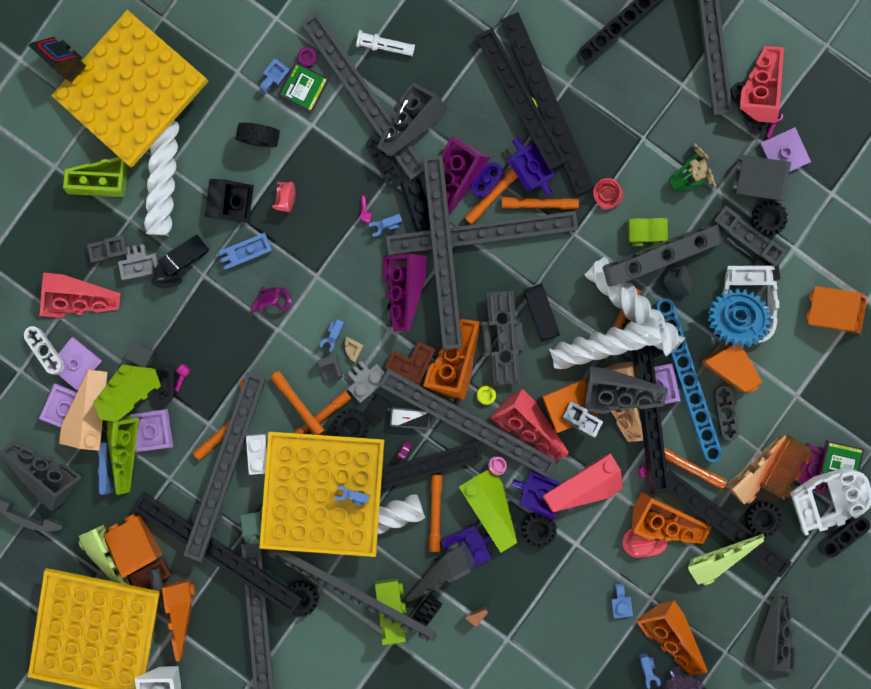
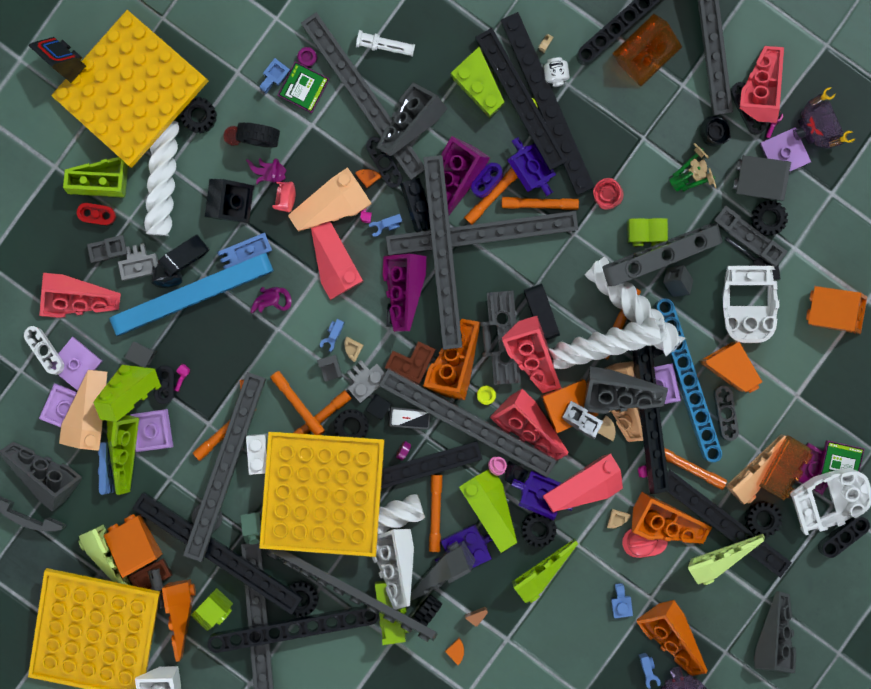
(97, 214): none -> red plate
(191, 294): none -> dark azure beam
(206, 123): none -> black tyre
(213, 610): none -> lime wedge
(230, 135): none -> clear red plate
(271, 172): none -> magenta piece
(301, 622): none -> black beam
(334, 200): none -> light nougat wedge
(334, 263): none -> coral wedge
(358, 497): medium blue plate -> none
(368, 177): none -> orange tile
(395, 564): none -> white wedge
(456, 651): none -> orange tile
(478, 83): none -> lime wedge
(515, 472): none -> black slope
(529, 348): none -> coral wedge
(535, 580): none -> lime wedge
(545, 43): none -> tan tile
(556, 71): none -> white head
(607, 428): none -> tan tile
(617, 518): none -> tan tile
(647, 49): none -> clear orange slope
(715, 131): none -> black hair
(741, 332): dark azure gear -> none
(820, 124): none -> clear purple torso

